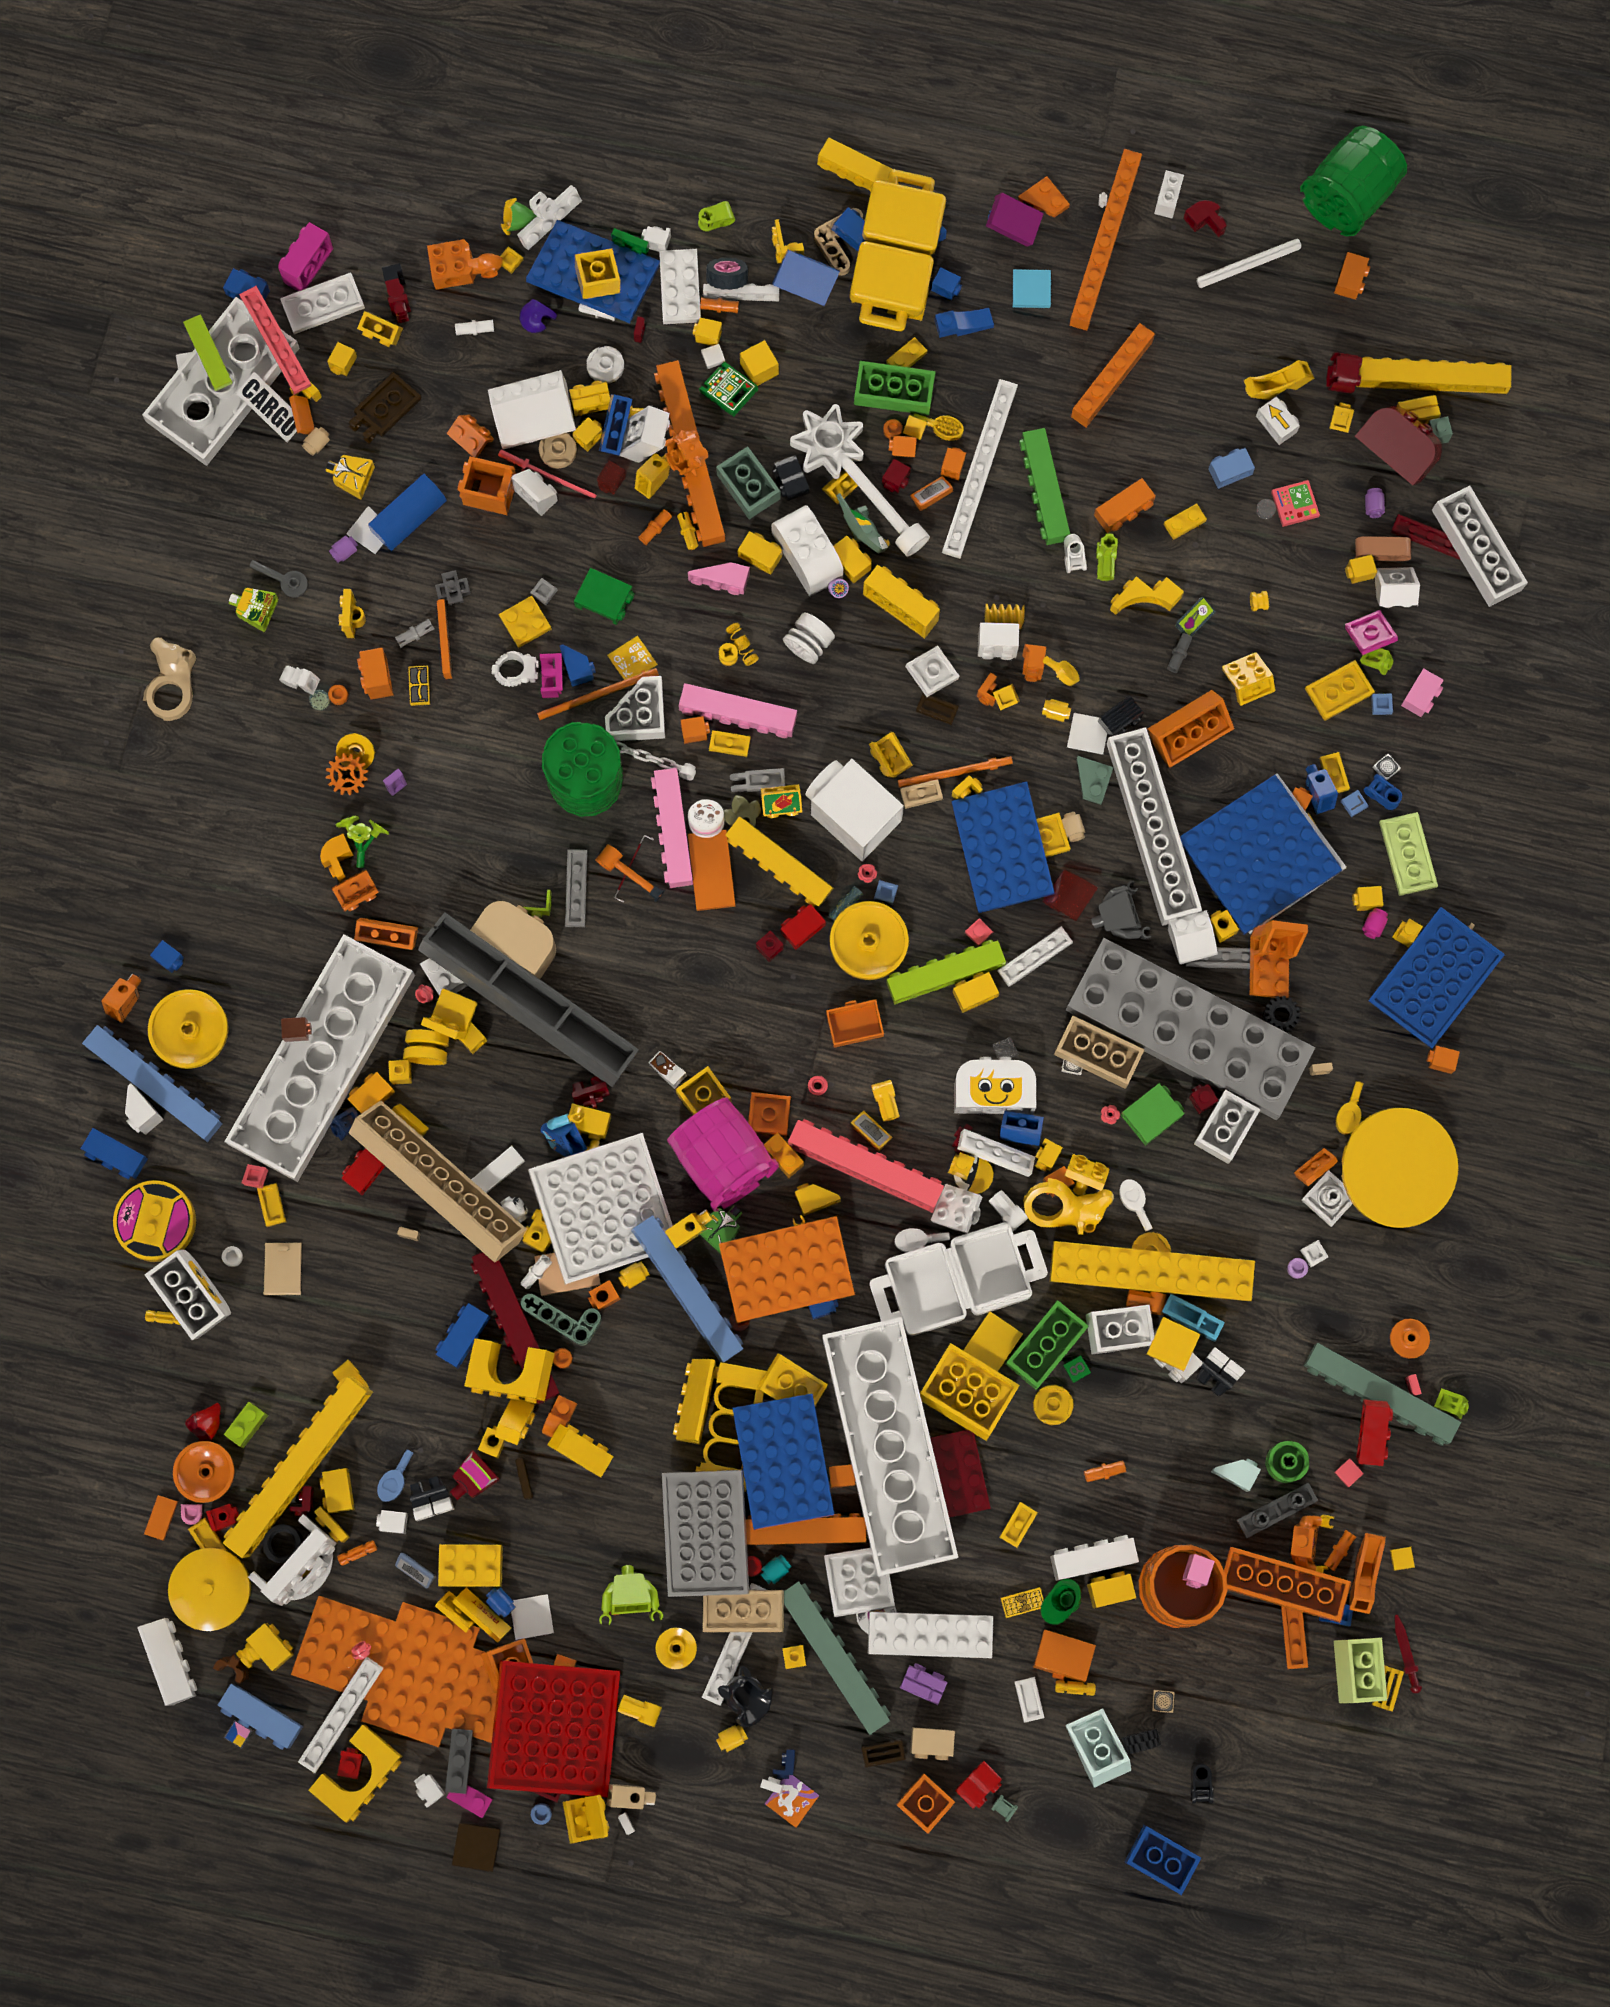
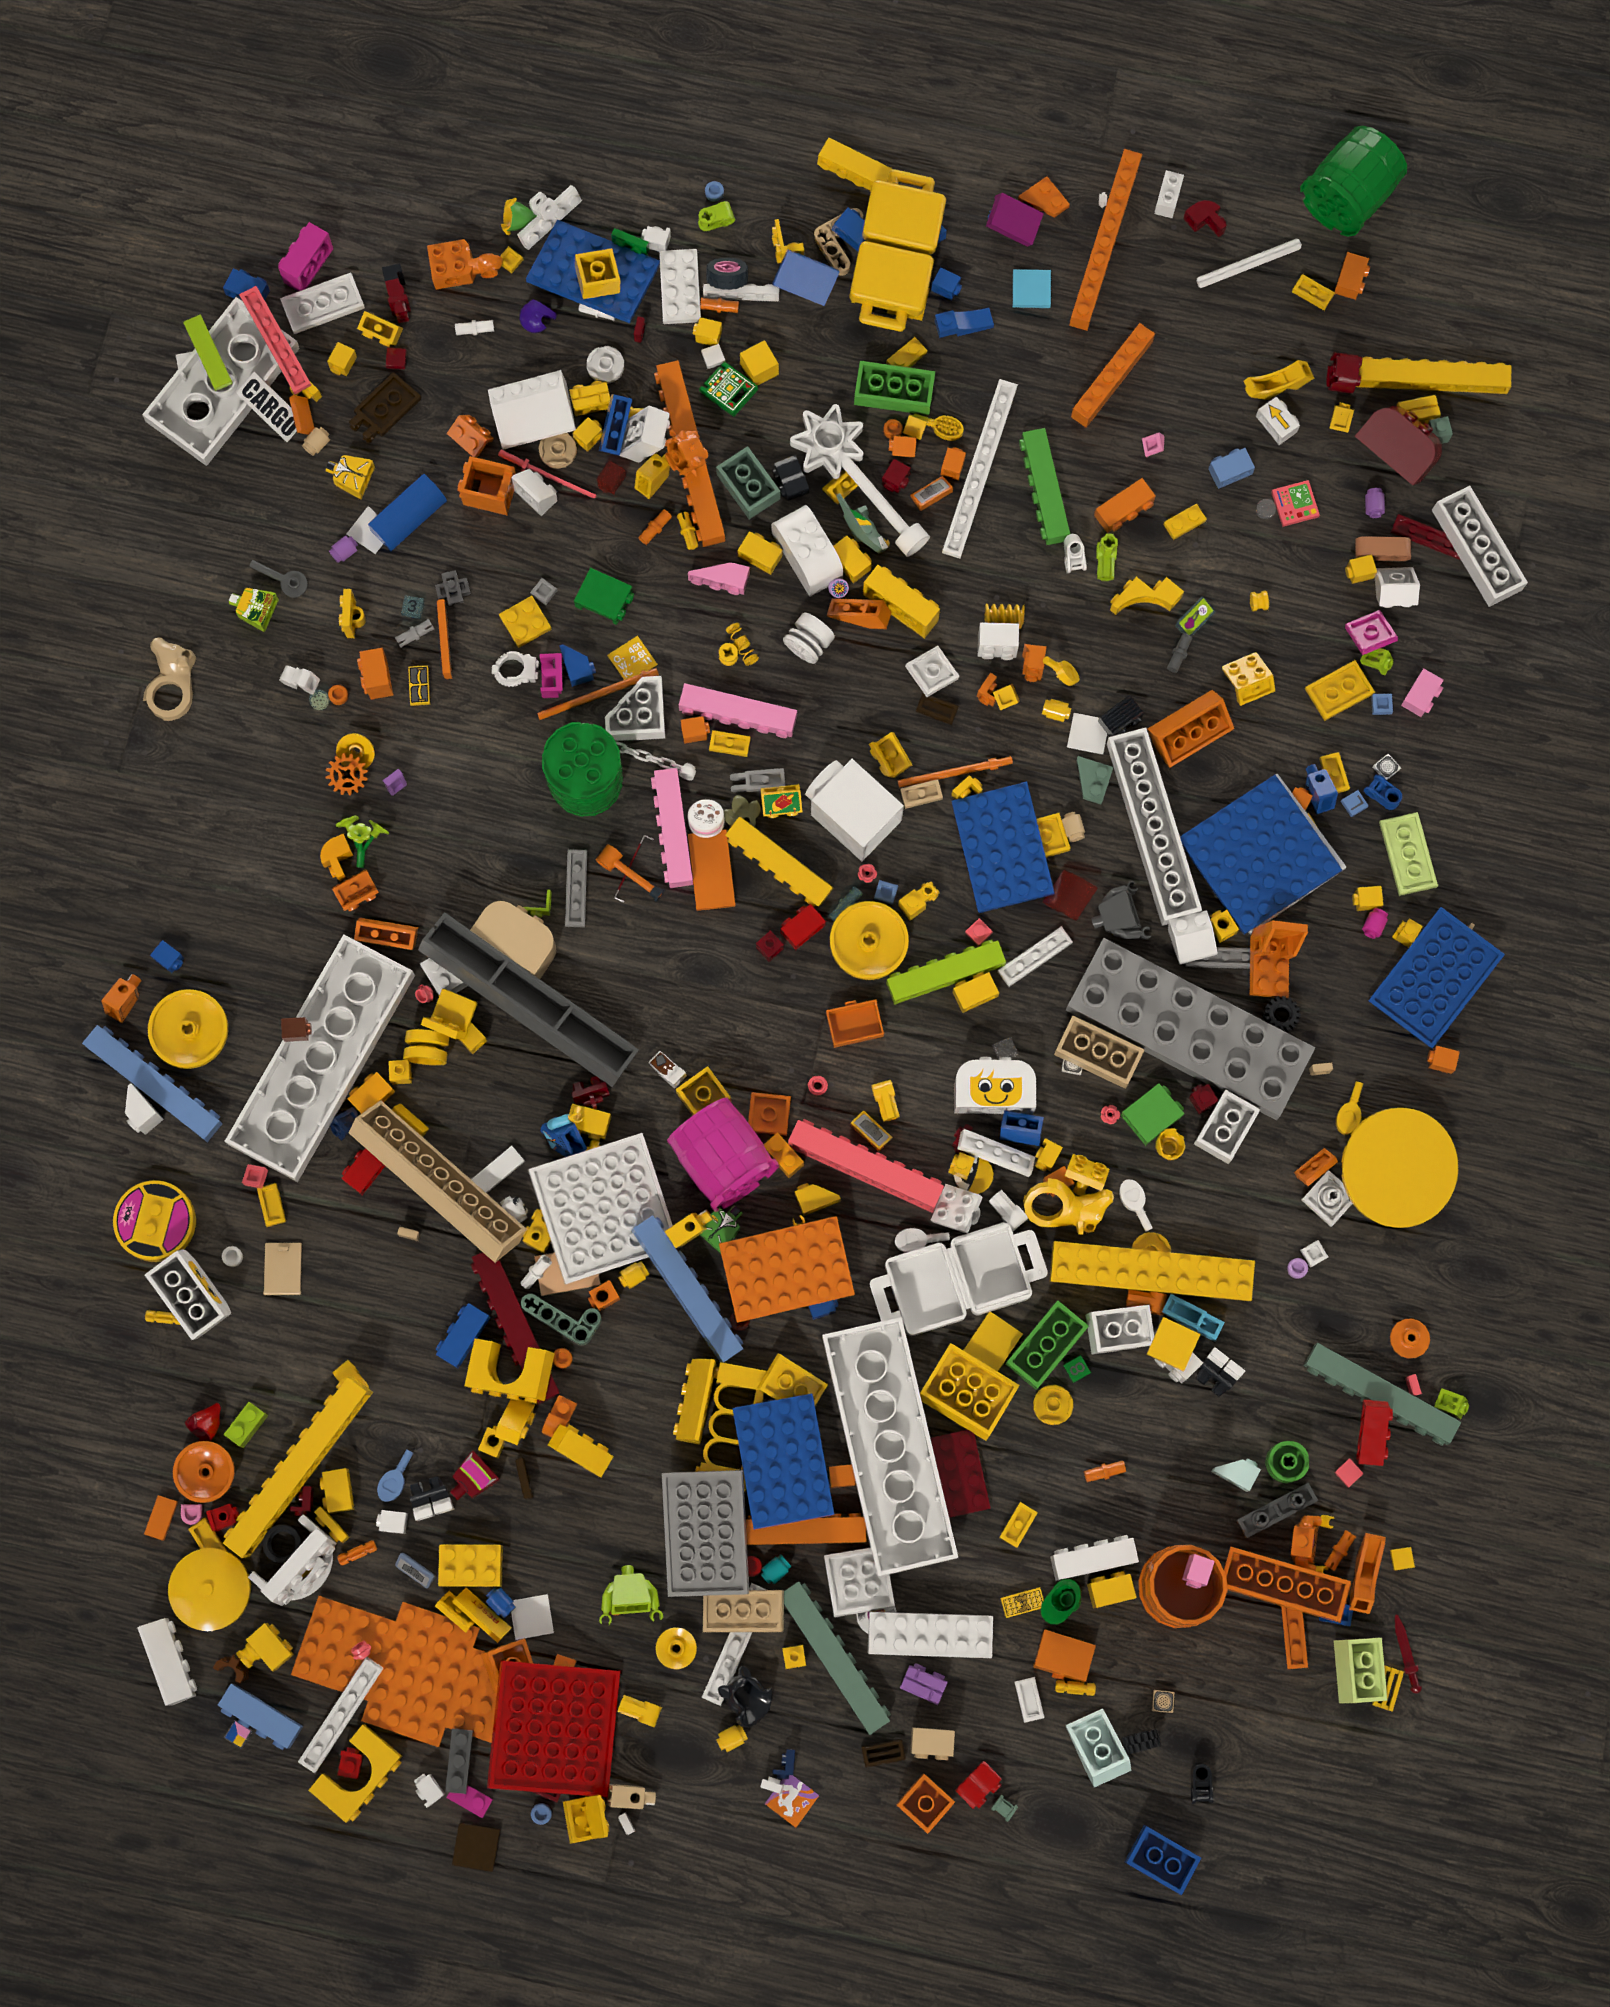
(113, 1154): blue brick -> none
(396, 358): none -> dark red tile
(412, 607): none -> clear light blue tile
(714, 191): none -> medium blue tile
(865, 613): none -> orange slope
(915, 901): none -> yellow brick
(1153, 444): none -> bright pink slope
(1170, 1144): none -> yellow hair
(1313, 292): none -> yellow plate

